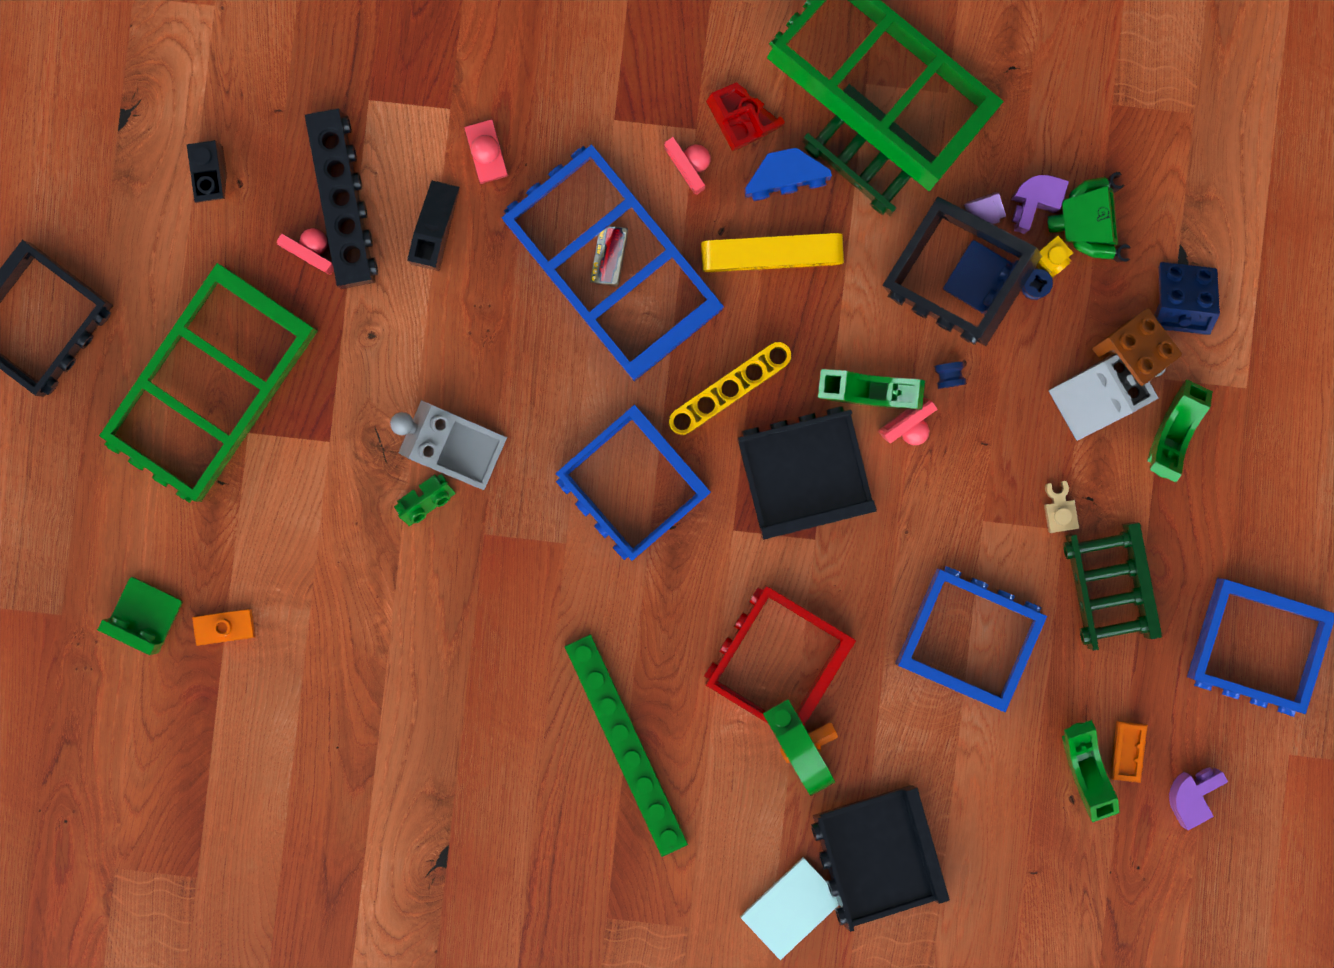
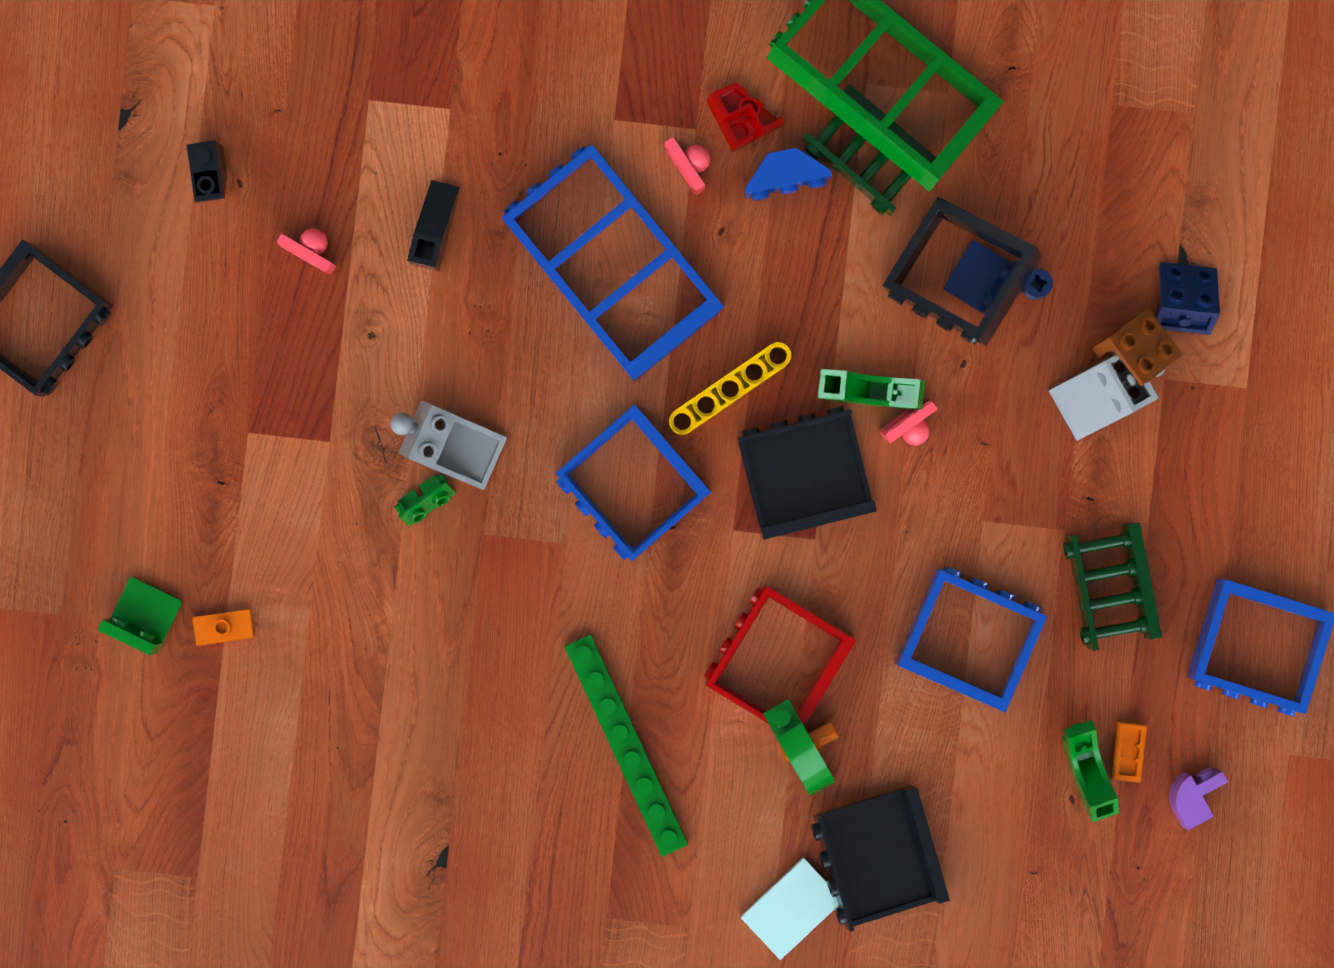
(267, 389): green window -> none
(320, 128): black brick -> none
(486, 151): coral tile -> none
(609, 256): slope -> none
(772, 252): yellow beam -> none
(950, 375): dark blue wheel -> none
(987, 208): lavender piece -> none
(1037, 192): medium lavender brick -> none
(1054, 256): yellow brick -> none
(1060, 514): tan plate -> none
(1091, 219): green torso -> none
(1177, 429): green arch -> none

